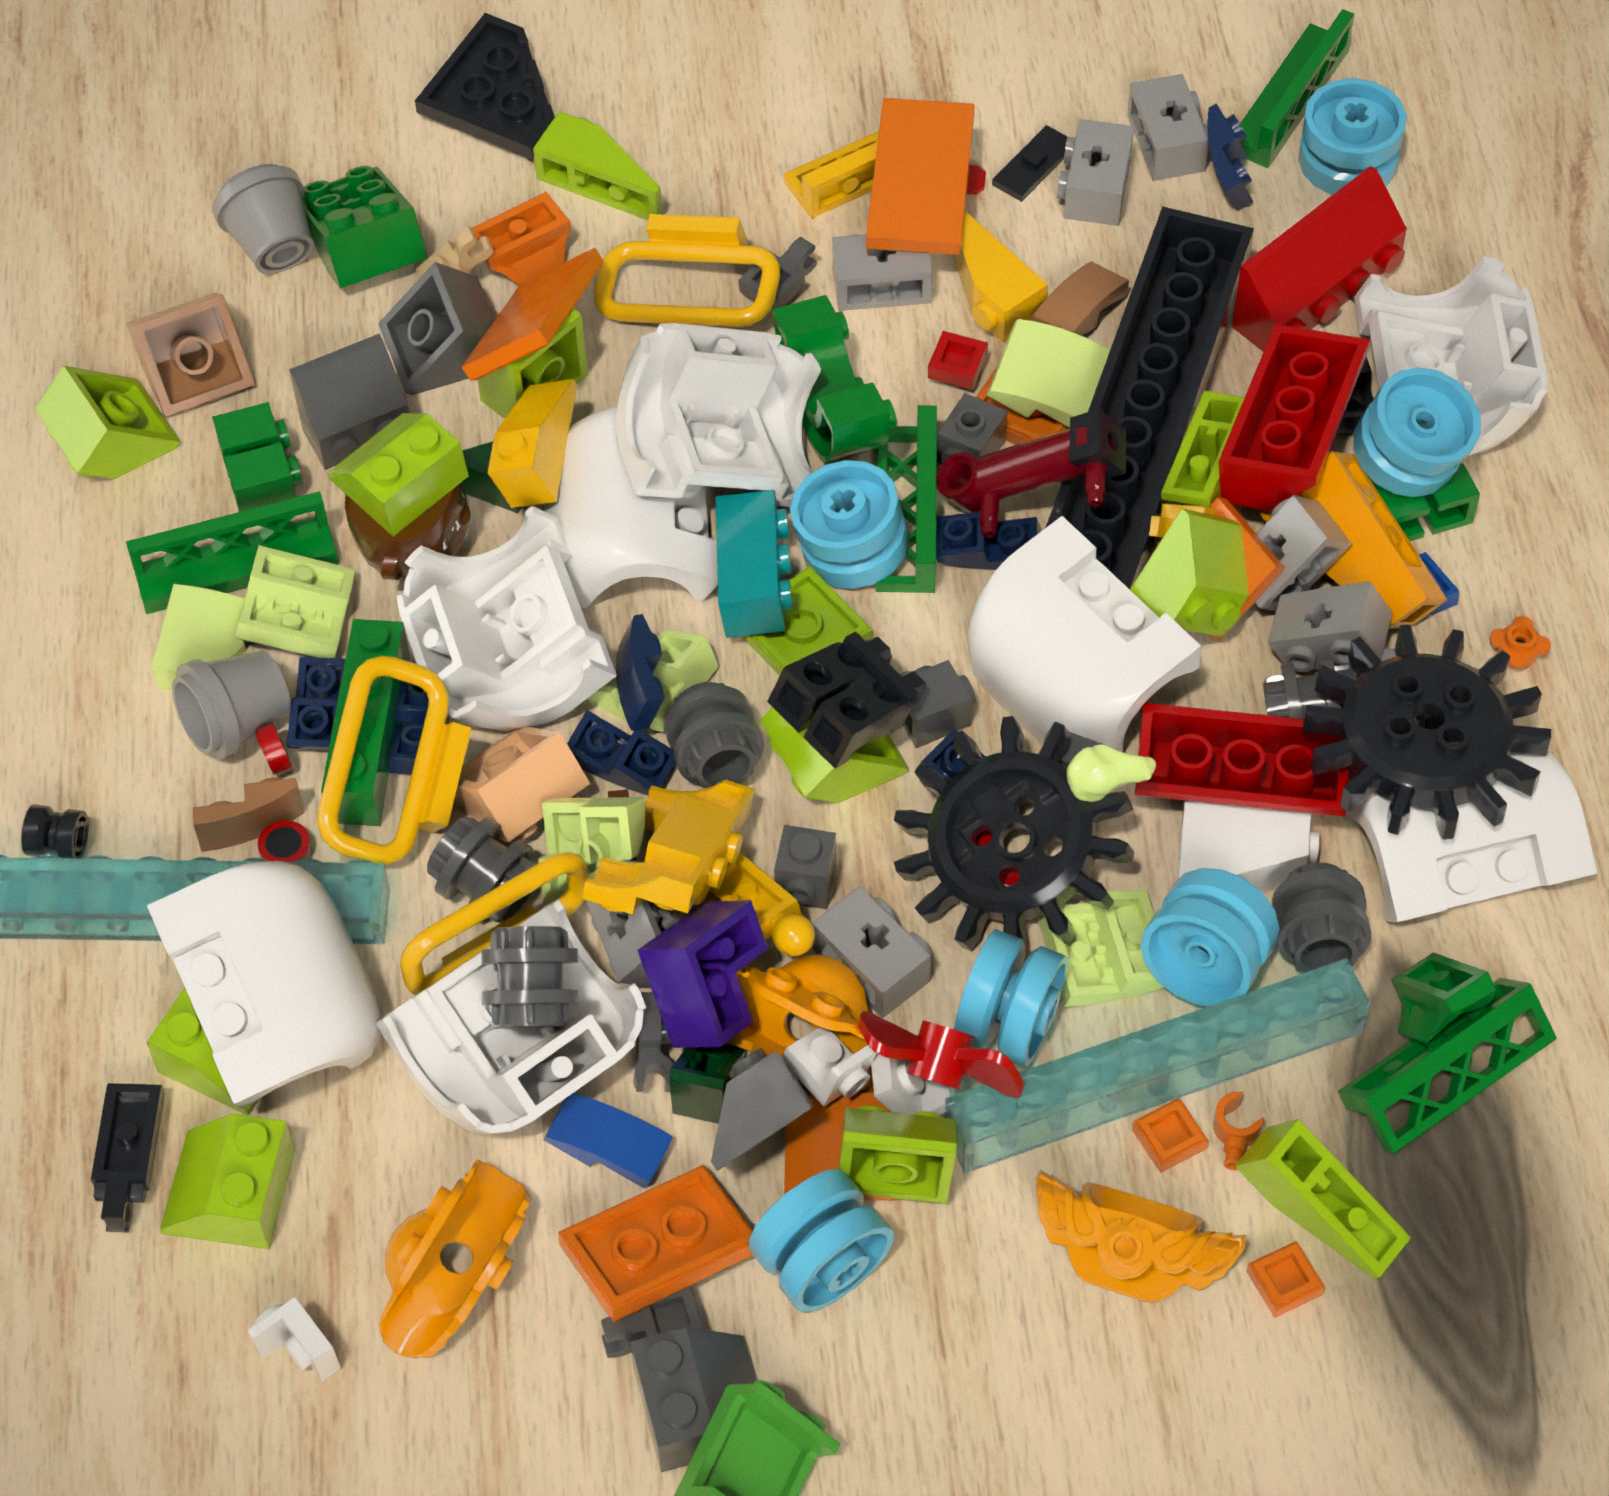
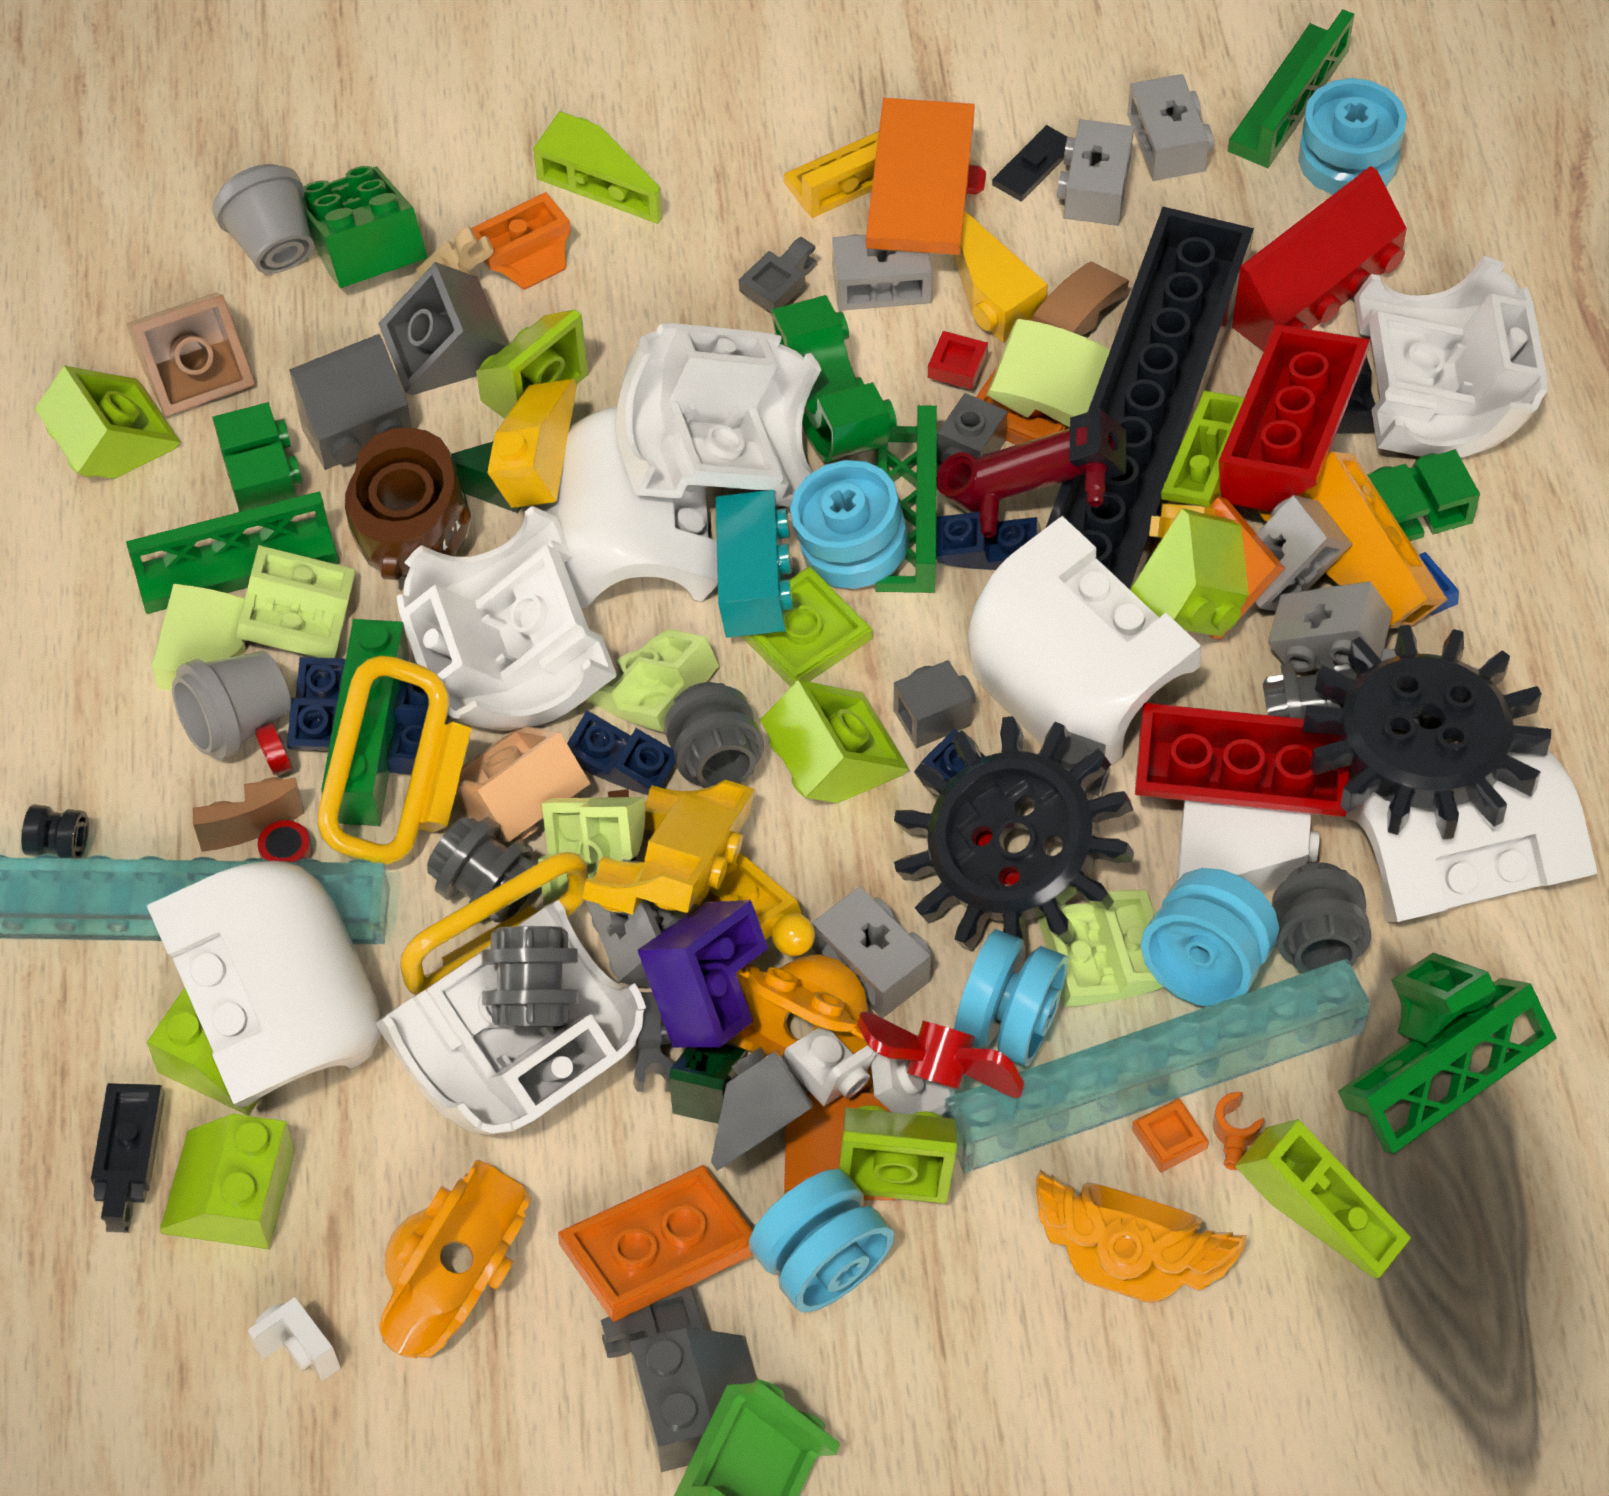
(402, 470): lime slope -> none
(491, 89): black plate -> none
(533, 315): orange tile -> none
(609, 1136): blue slope -> none
(637, 686): dark blue slope -> none
(689, 240): yellow bar -> none
(806, 865): dark grey brick -> none
(845, 696): black hips -> none
(1102, 769): yellowish green animal -> none
(1227, 155): dark blue slope -> none
(1285, 1279): orange tile -> none
(1416, 432): medium azure wheel -> none
(1521, 654): orange plate -> none

